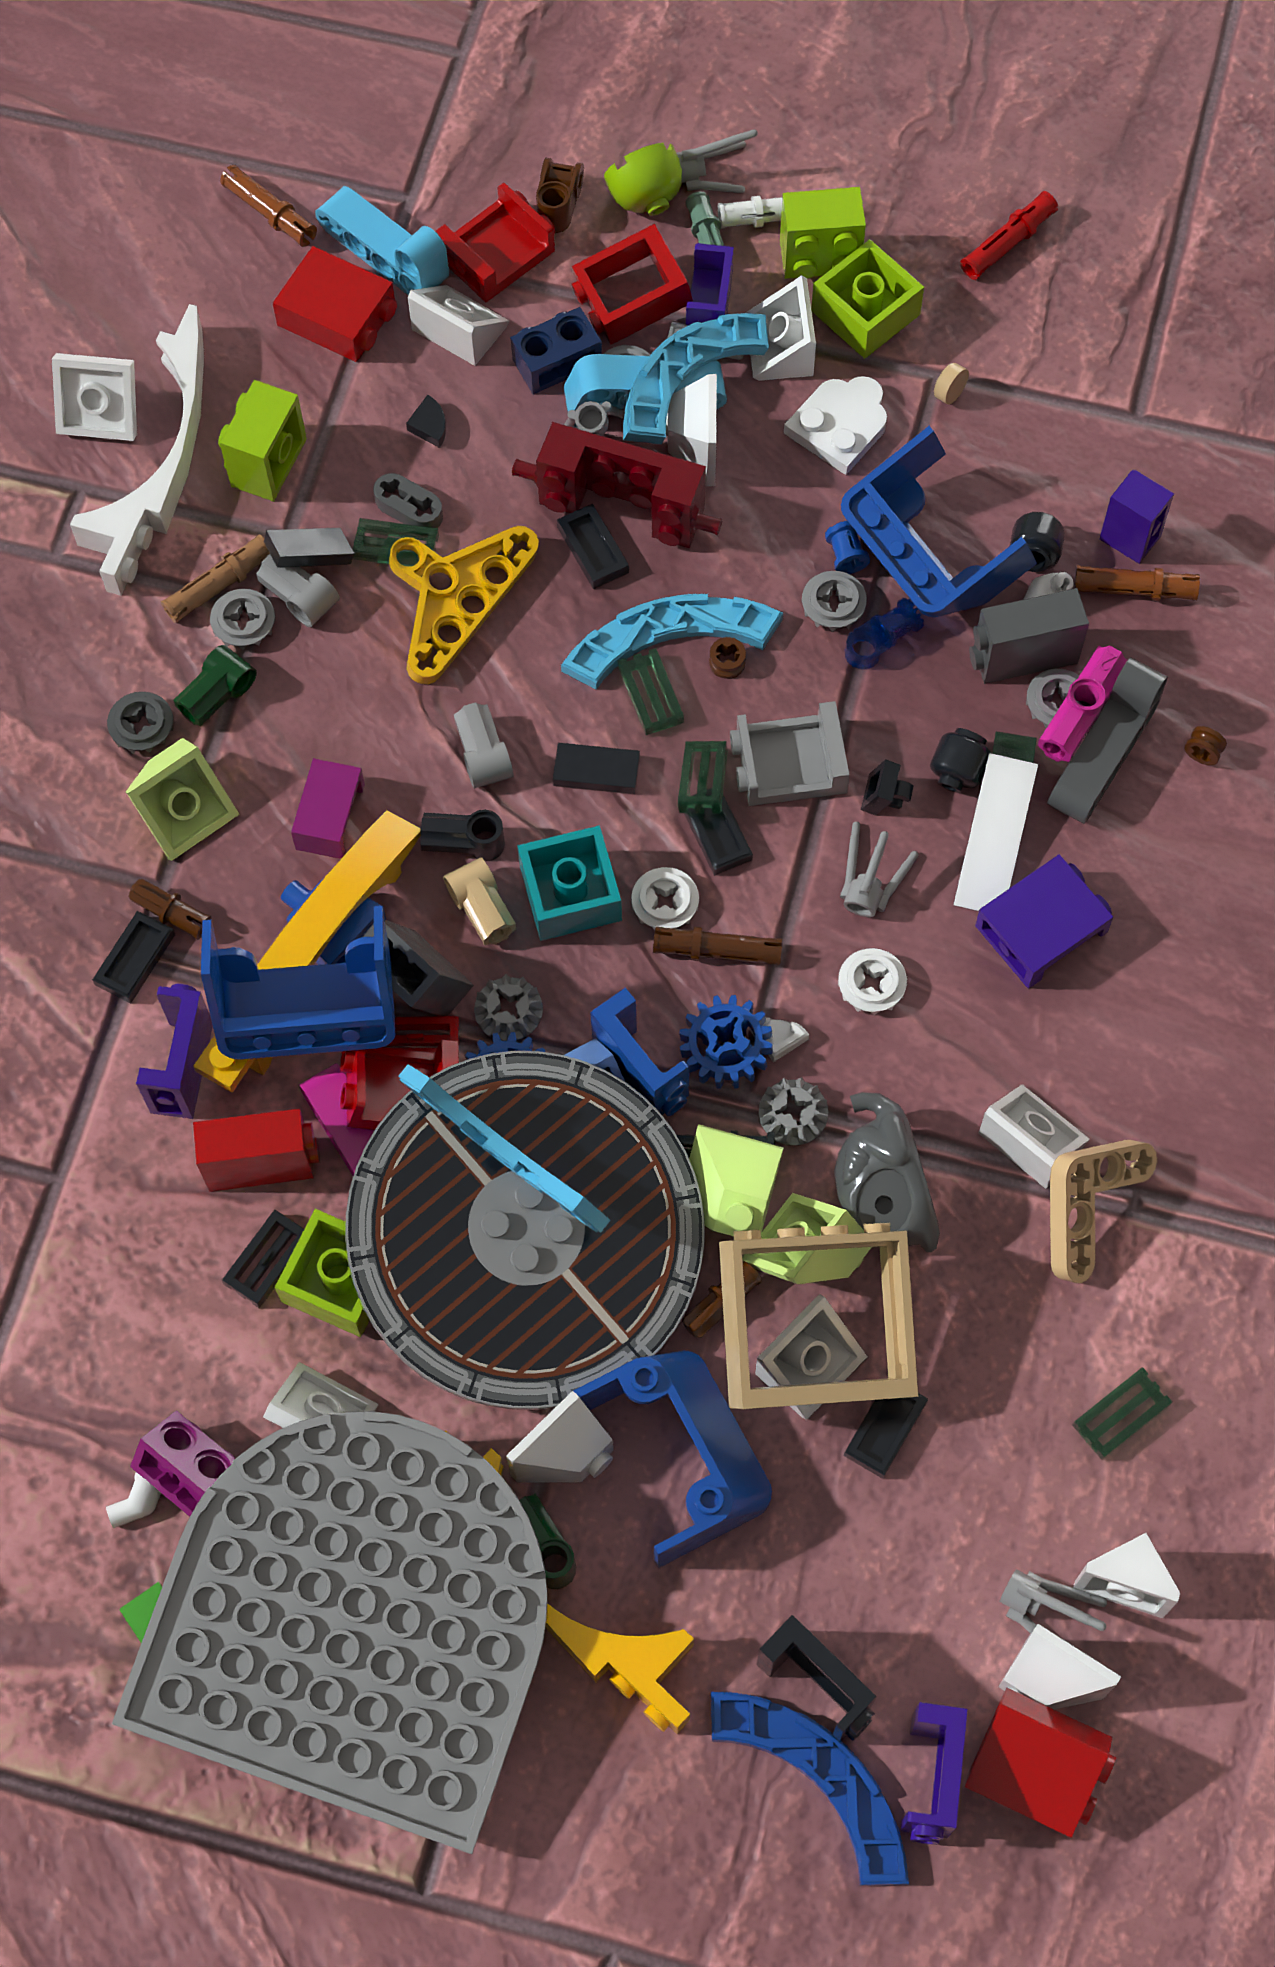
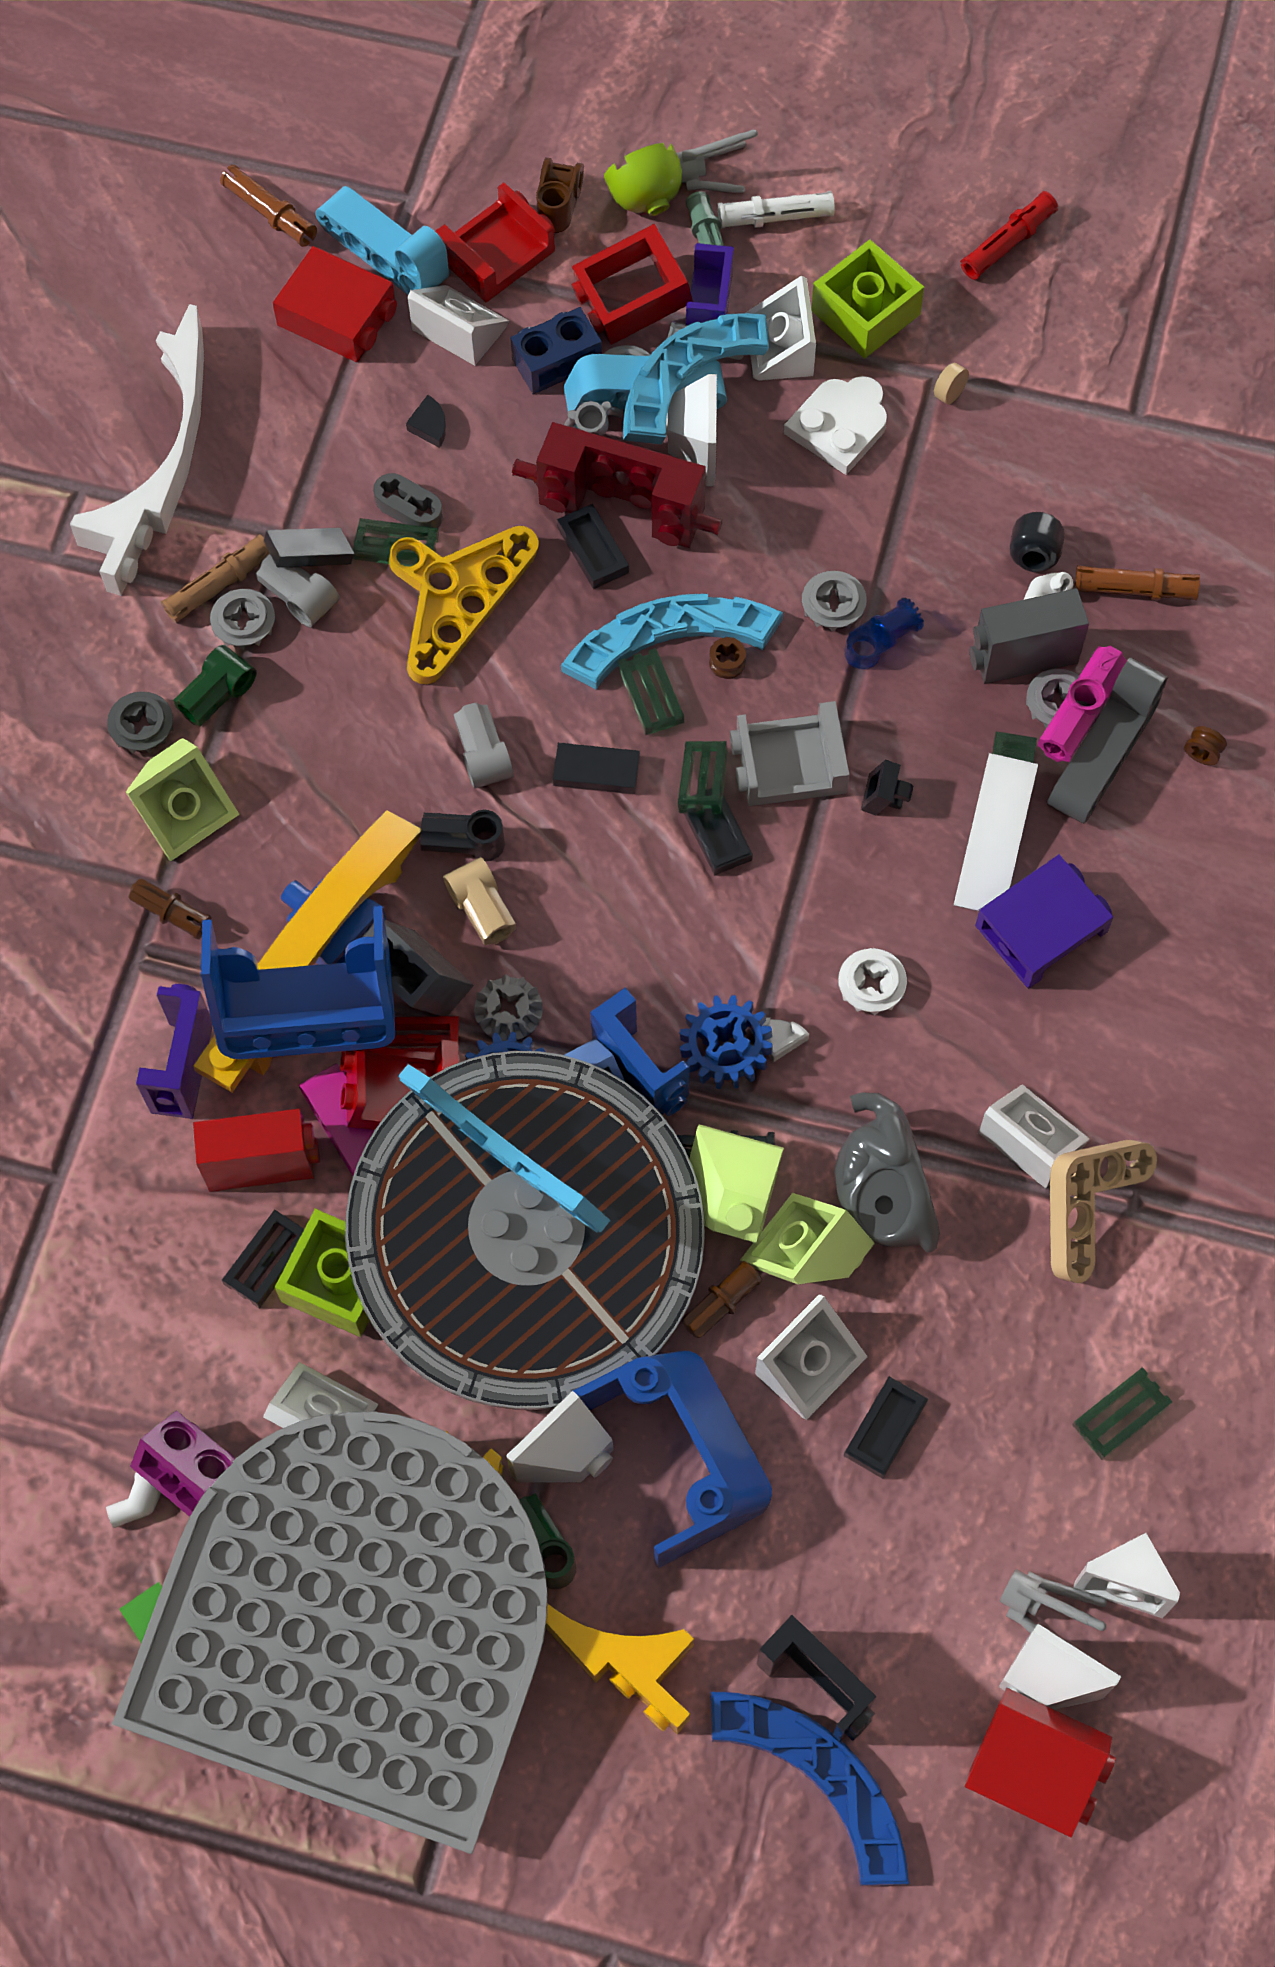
(94, 396): white tile -> none
(133, 957): black tile -> none
(262, 439): lime brick -> none
(326, 808): magenta panel -> none
(570, 883): teal brick -> none
(665, 882): white gear -> none
(716, 945): reddish brown pin -> none
(786, 1130): light grey gear -> none
(820, 229): lime brick -> none
(847, 548): blue bush -> none
(865, 894): light grey plant -> none
(880, 515): blue windscreen -> none
(897, 1317): tan window -> none
(949, 1727): dark purple panel -> none
(960, 760): black head -> none
(1136, 516): dark purple panel -> none

